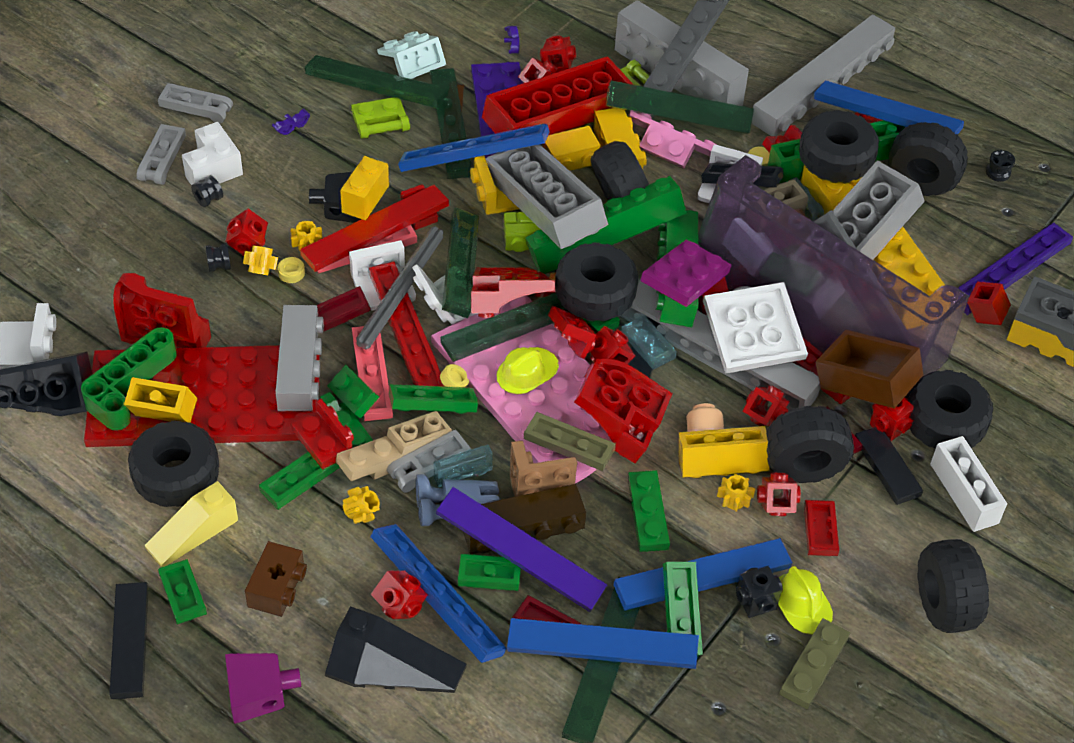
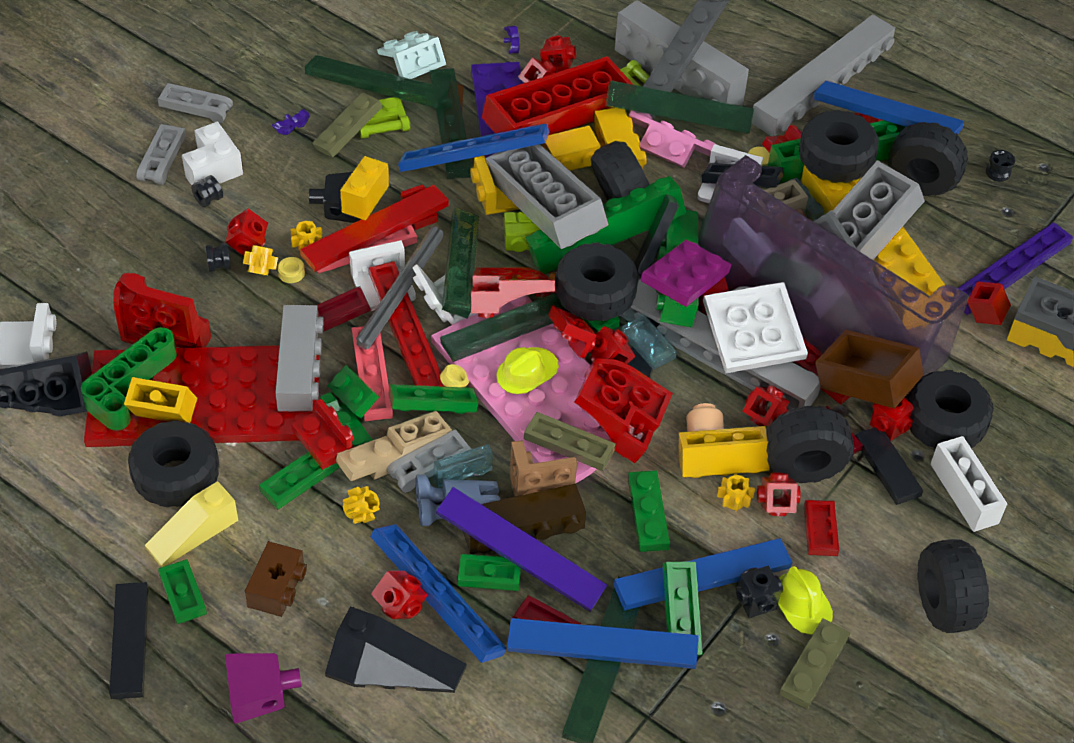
(347, 124): none -> olive plate
(656, 234): none -> black tile

